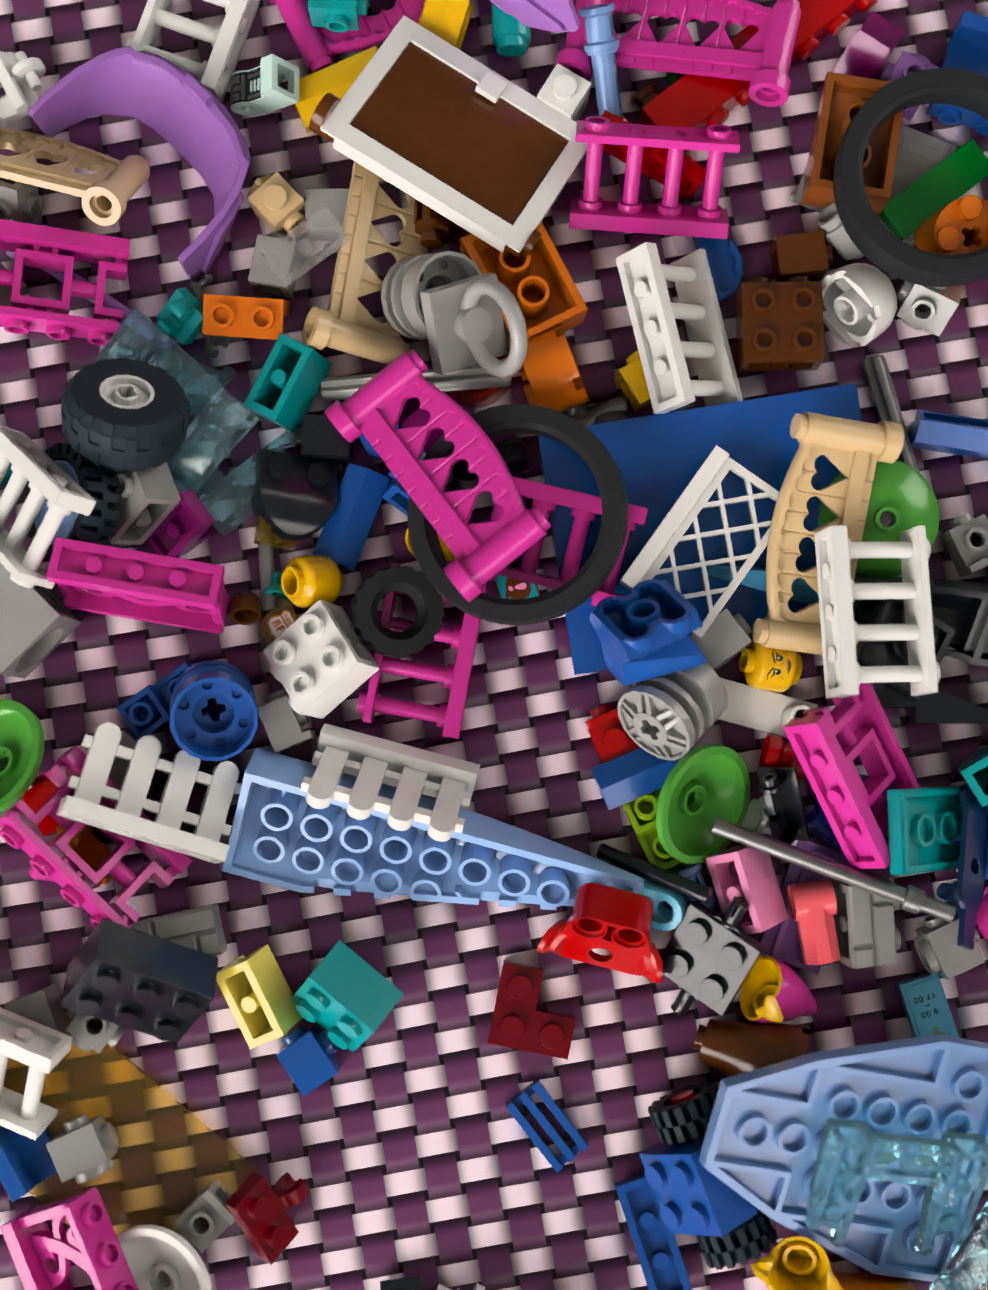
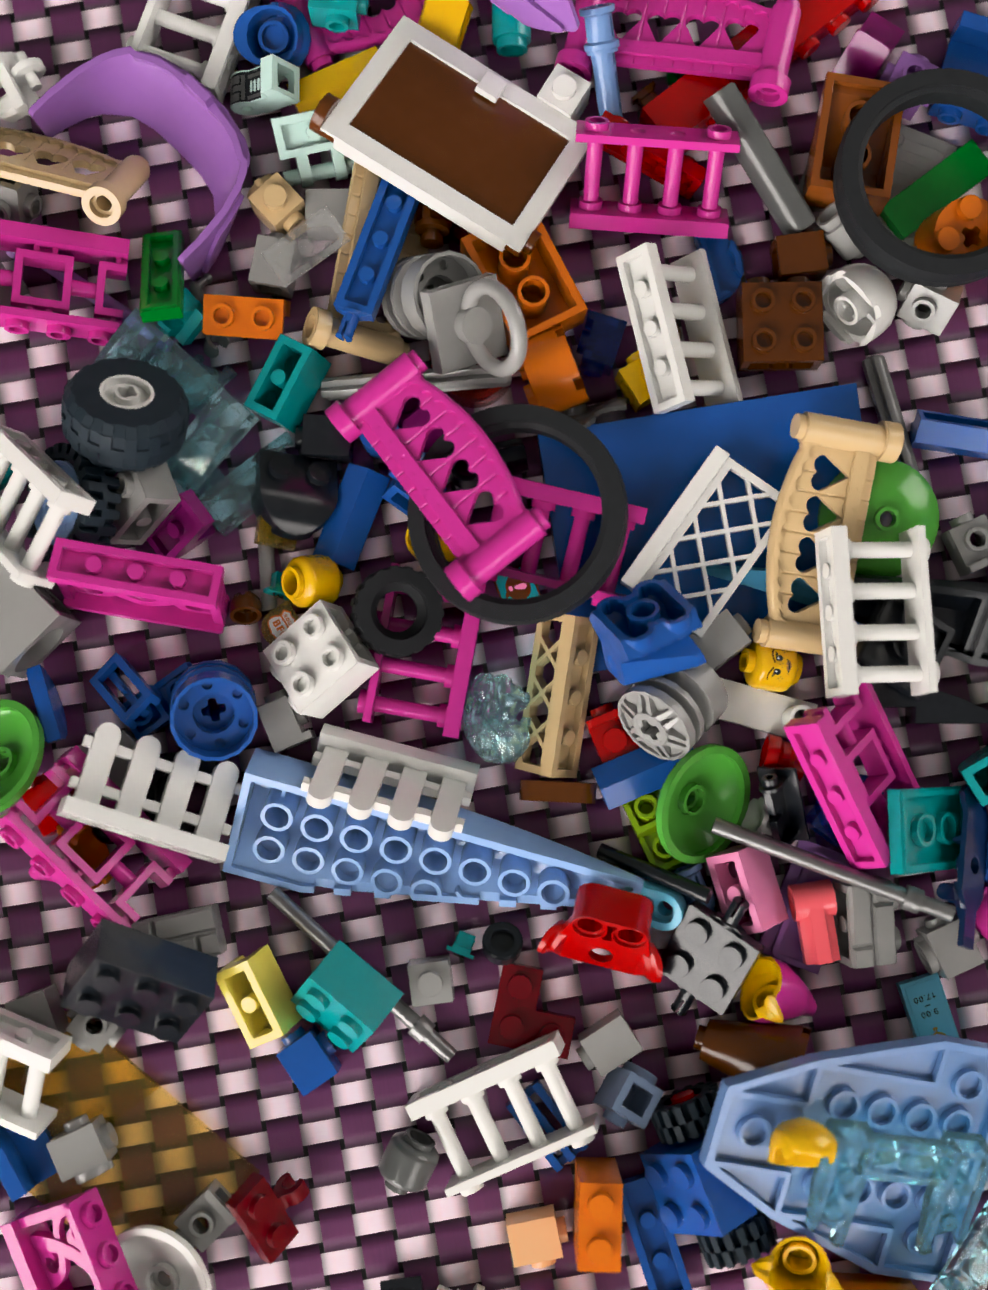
(47, 704): none -> blue tile
(139, 705): none -> blue tile
(162, 276): none -> green tile
(273, 30): none -> blue piece
(298, 141): none -> light aqua plate
(374, 258): none -> blue plate
(408, 1161): none -> dark grey head
(420, 1027): none -> flat silver bar
(431, 980): none -> light grey brick
(462, 945): none -> teal piece
(492, 719): none -> clear light blue hair
(502, 943): none -> black tile
(505, 1072): none -> white fence
(536, 1236): none -> light nougat brick
(558, 791): none -> reddish brown beam
(565, 696): none -> tan fence
(597, 1214): none -> orange brick
(600, 344): none -> clear blue brick
(608, 1043): none -> light grey brick
(628, 1096): none -> sand blue brick
(761, 161): none -> dark grey brick
(801, 1143): none -> yellow hair

